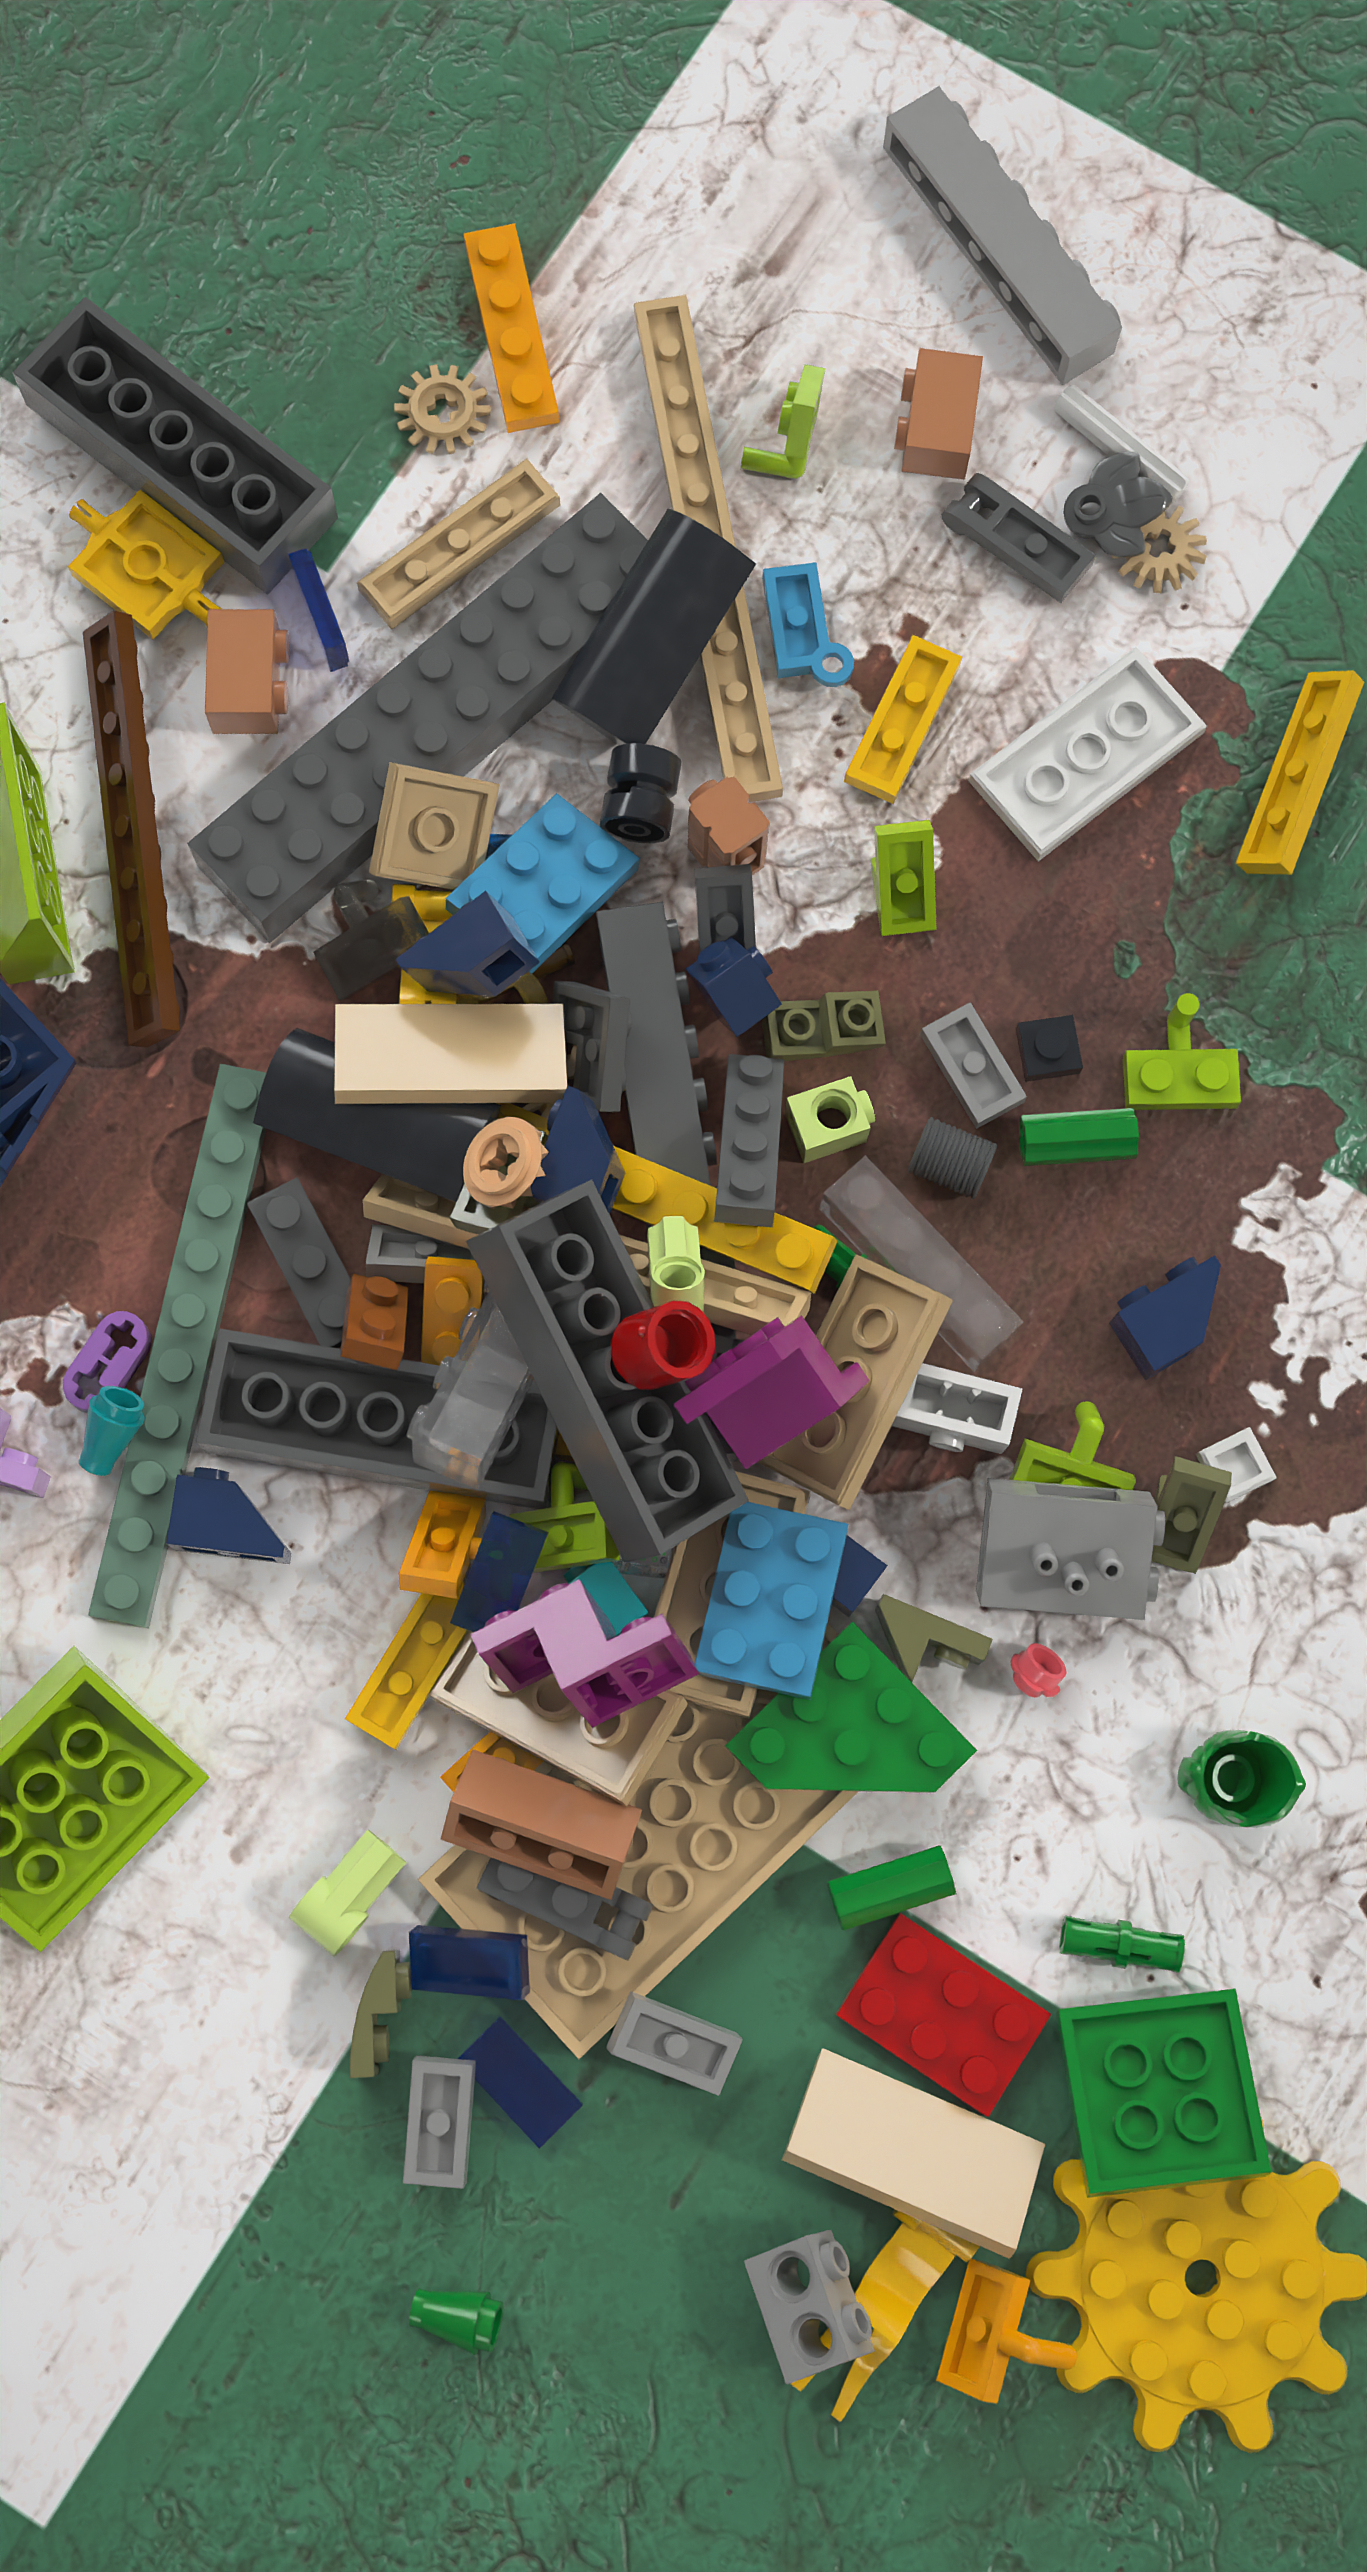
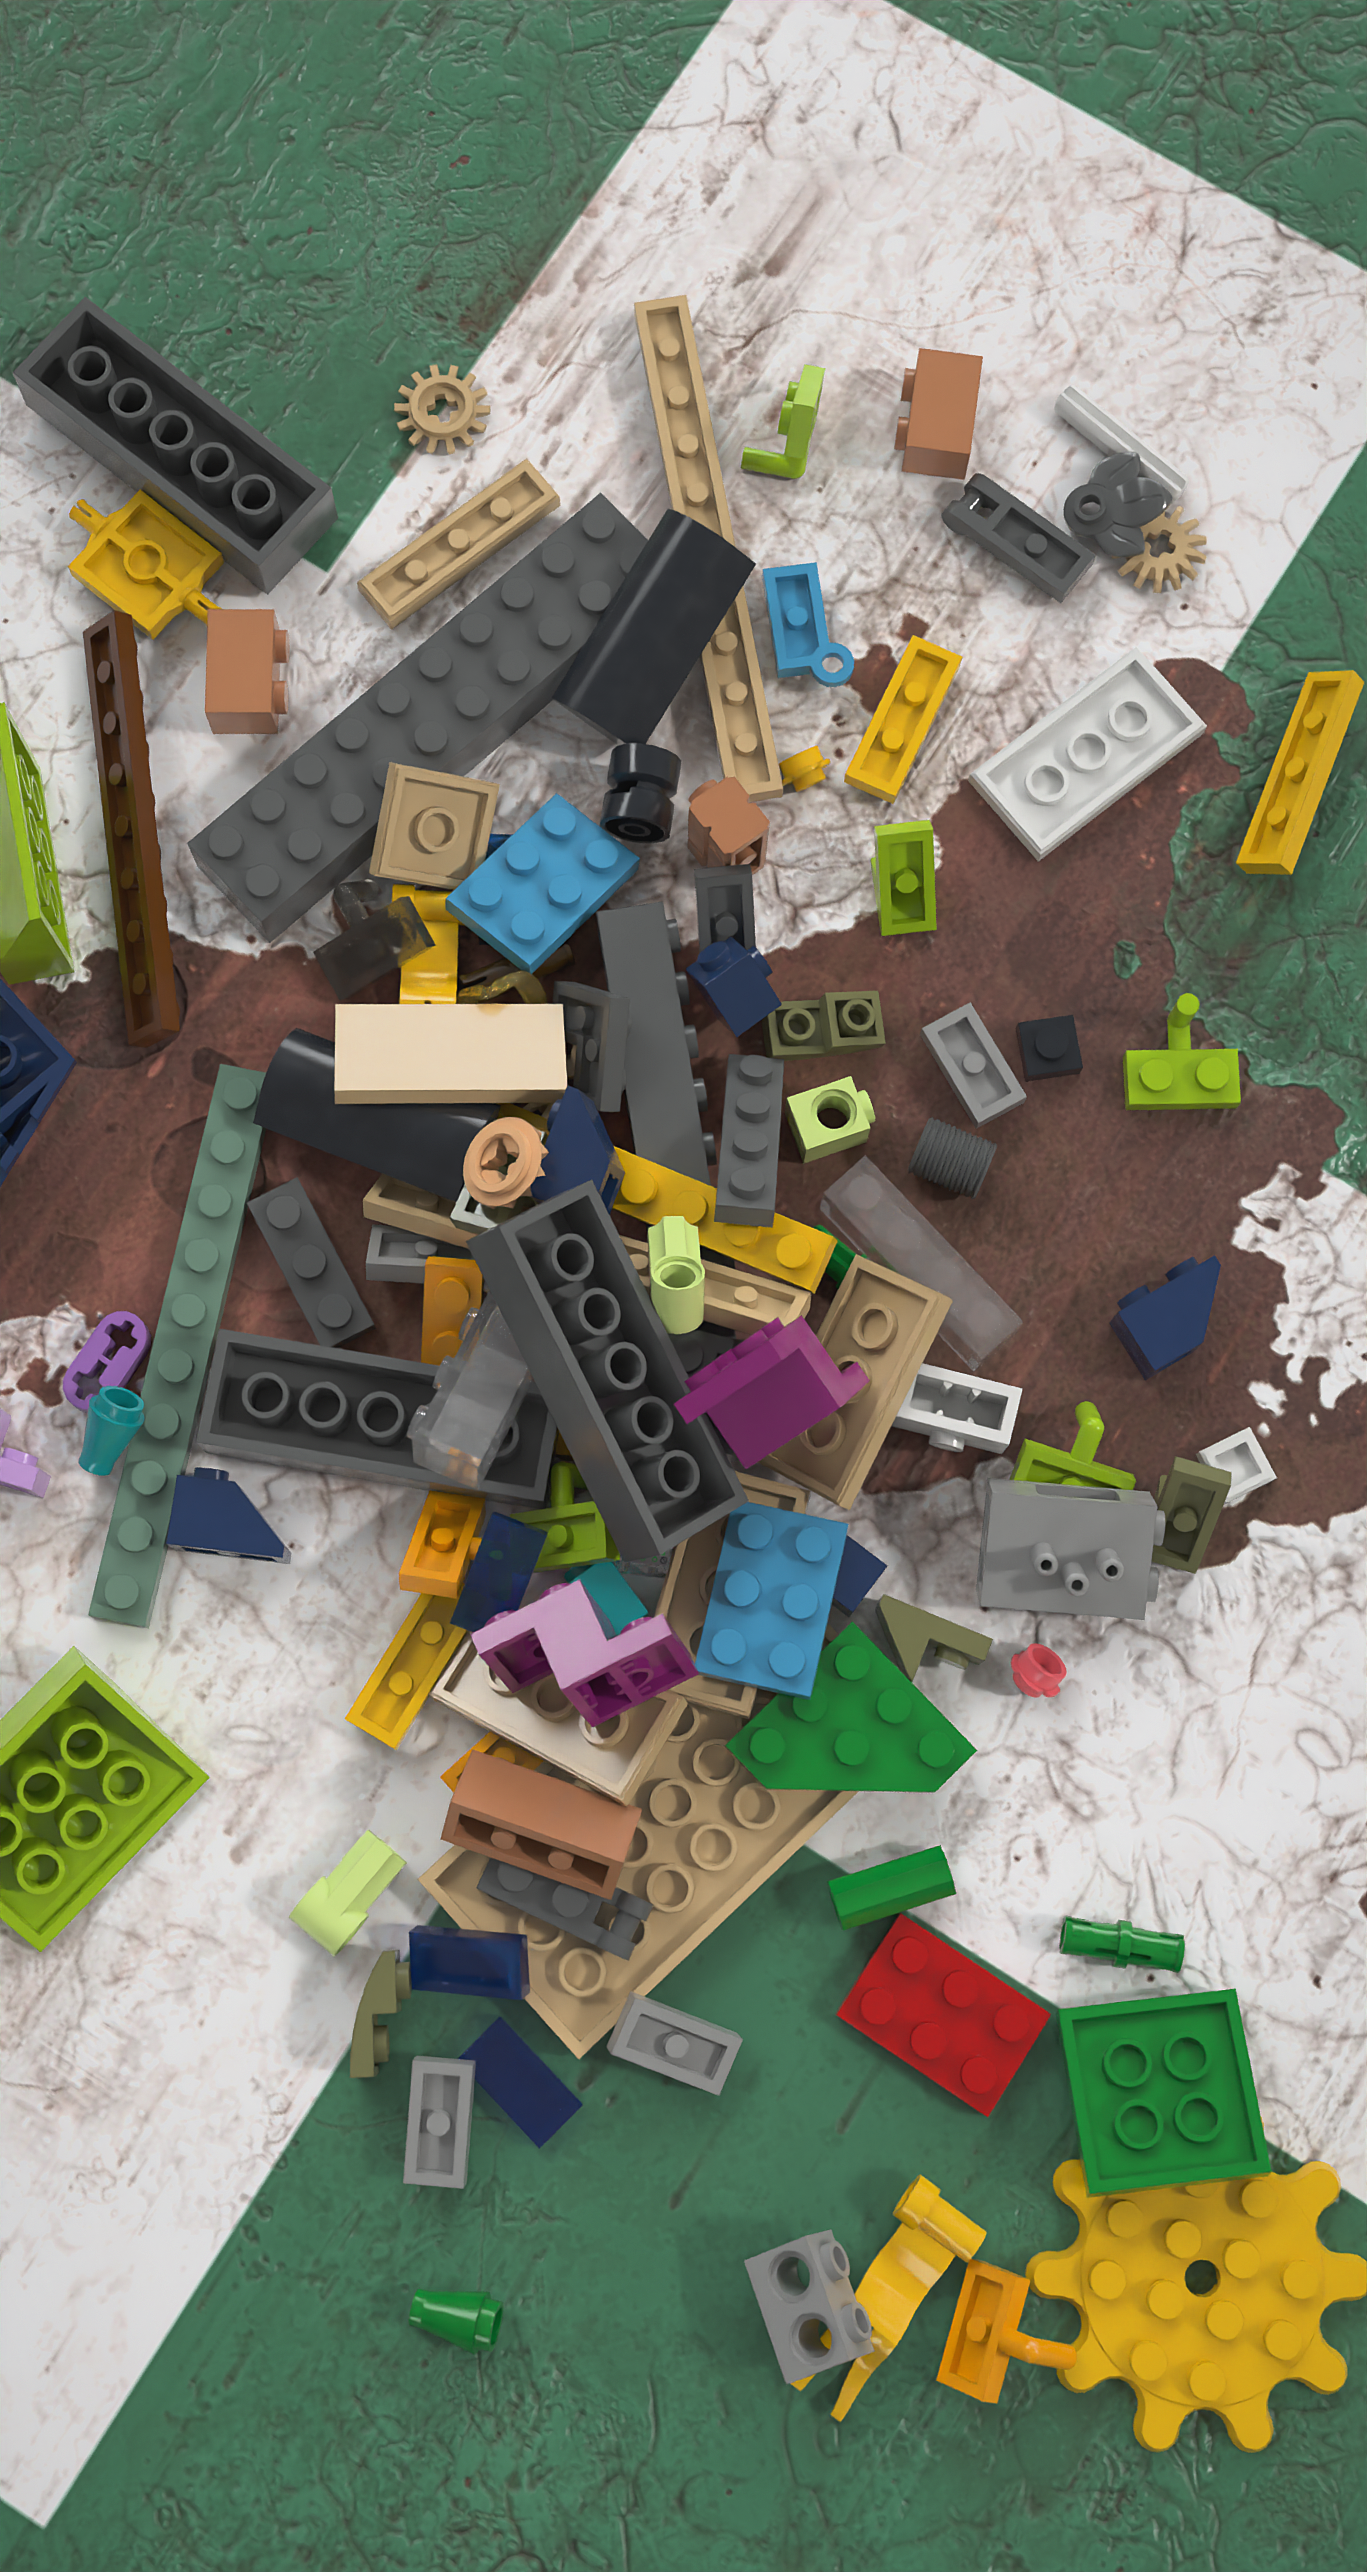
(319, 609): clear blue tile -> none
(374, 1321): dark orange plate -> none
(471, 952): dark blue slope -> none
(511, 328): light orange plate -> none
(663, 1345): red piece -> none
(804, 769): none -> yellow plate
(915, 2153): tan tile -> none
(1002, 235): light grey brick -> none
(1078, 1137): green axle -> none
(1242, 1779): green hair -> none

